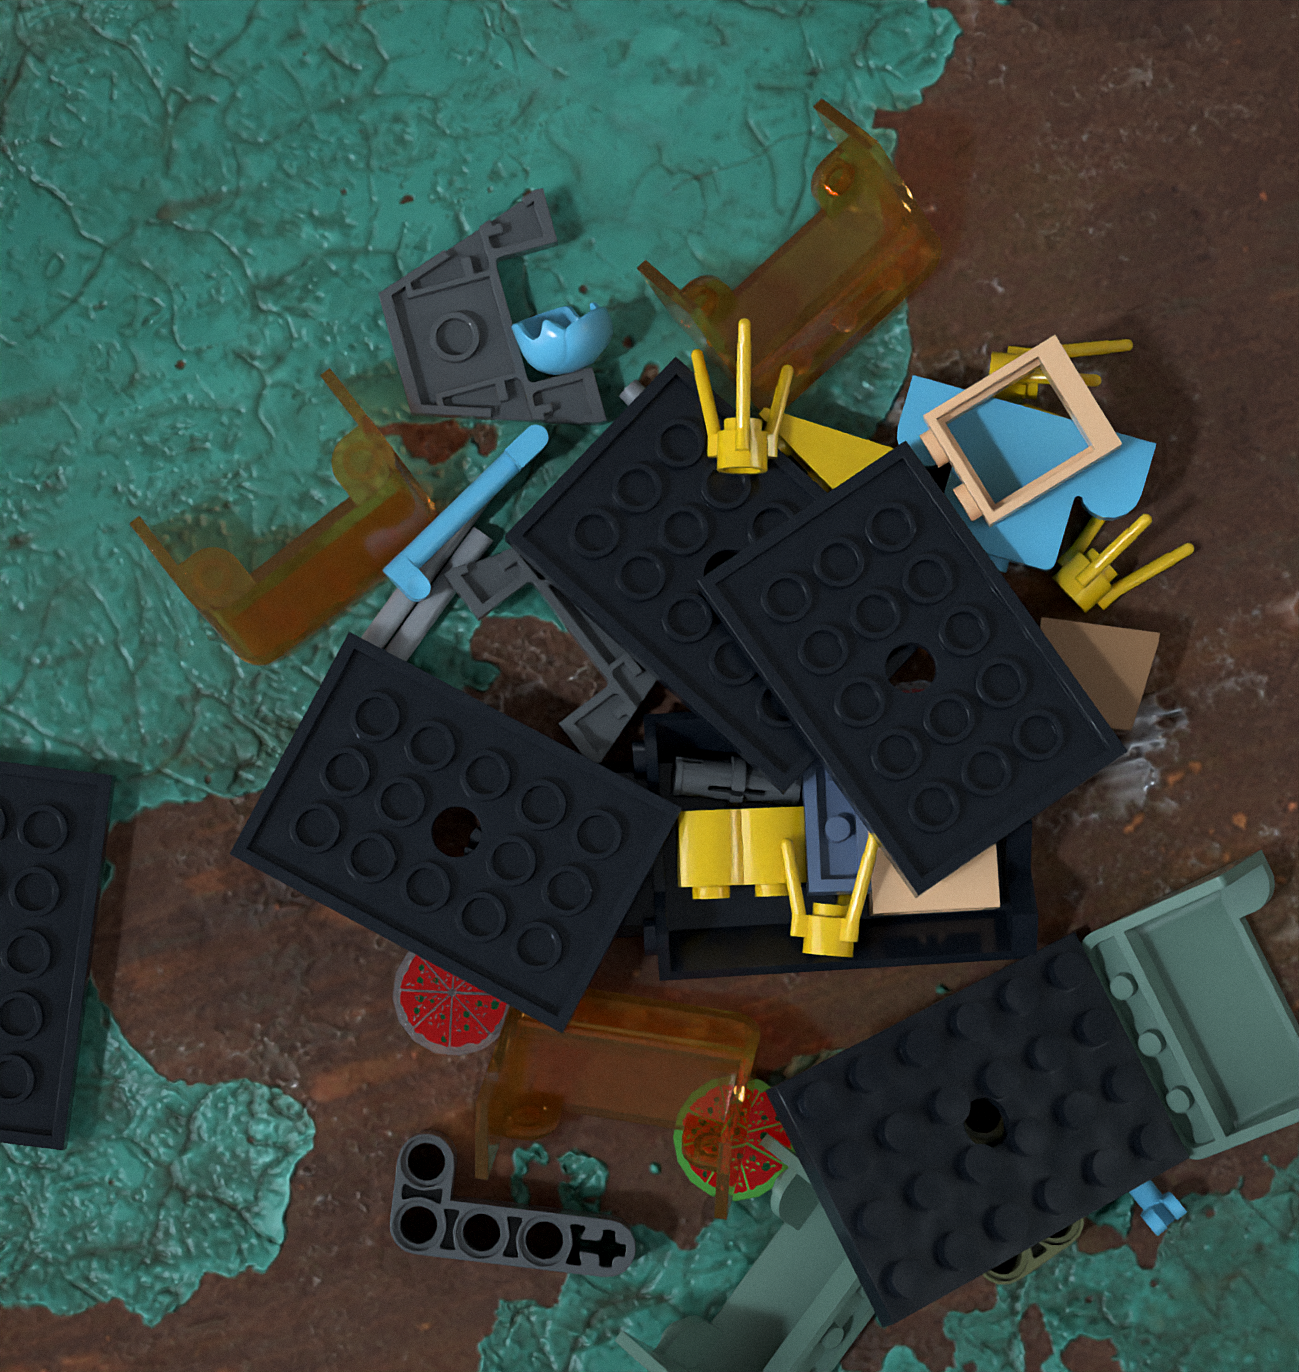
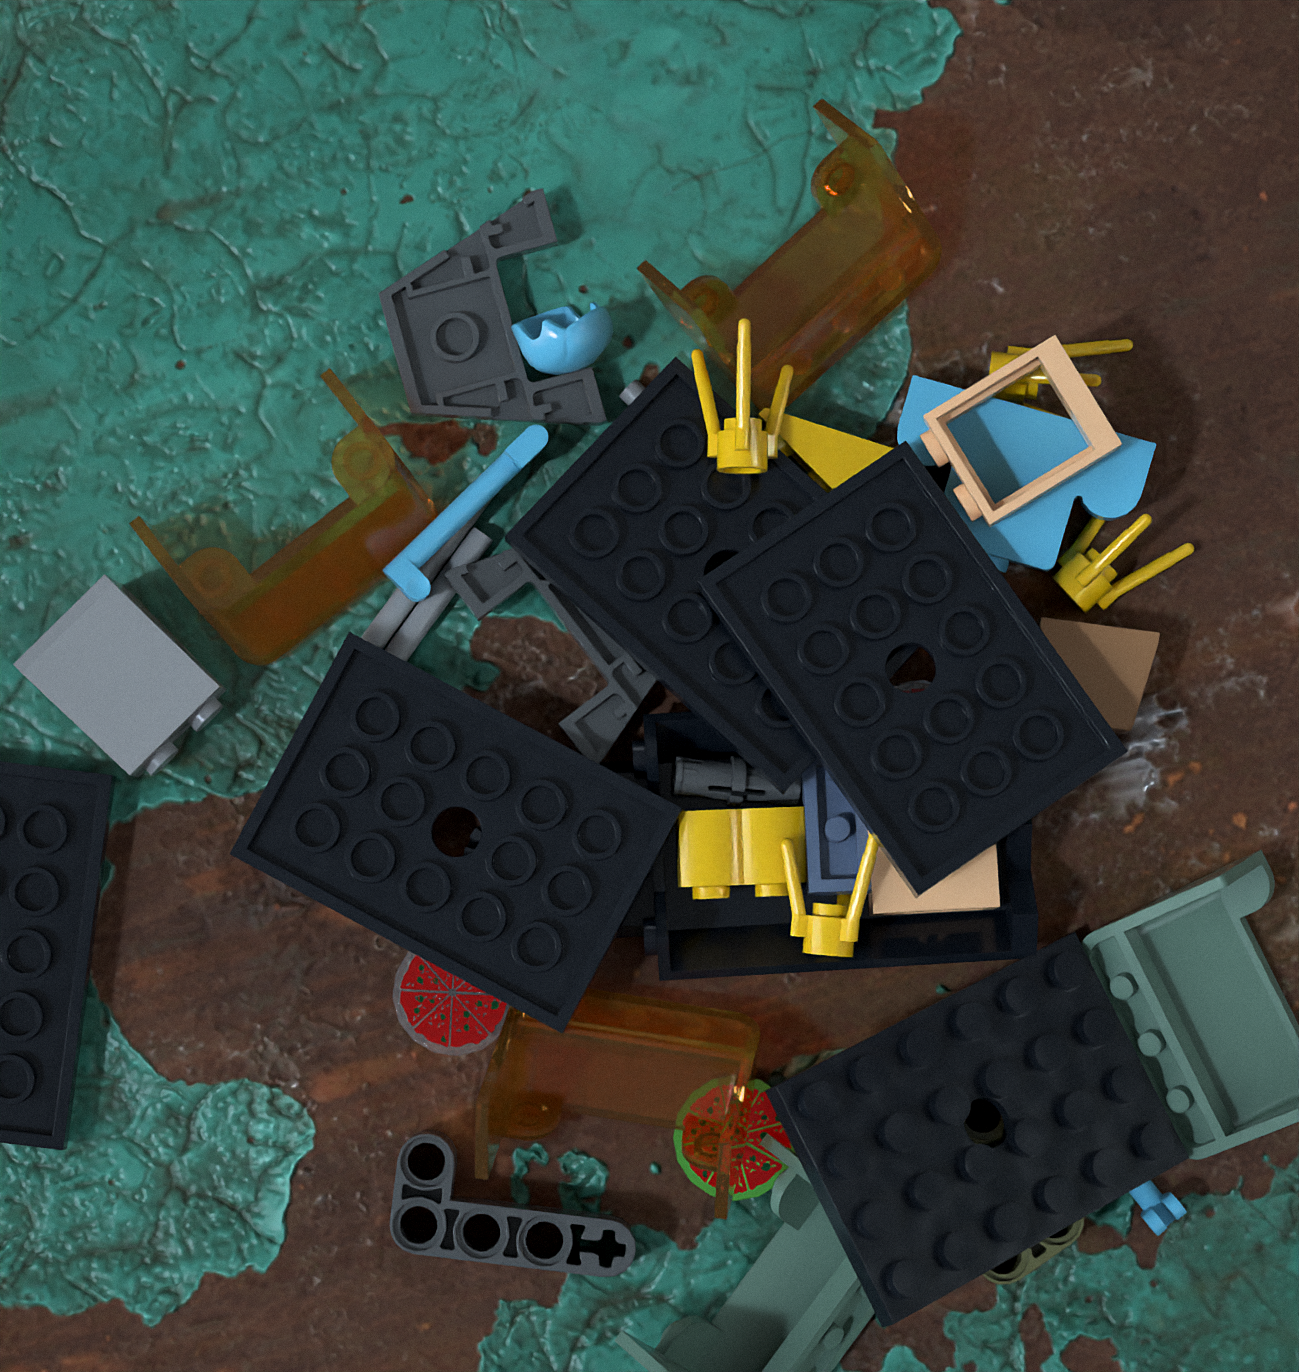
(122, 678): none -> light grey slope

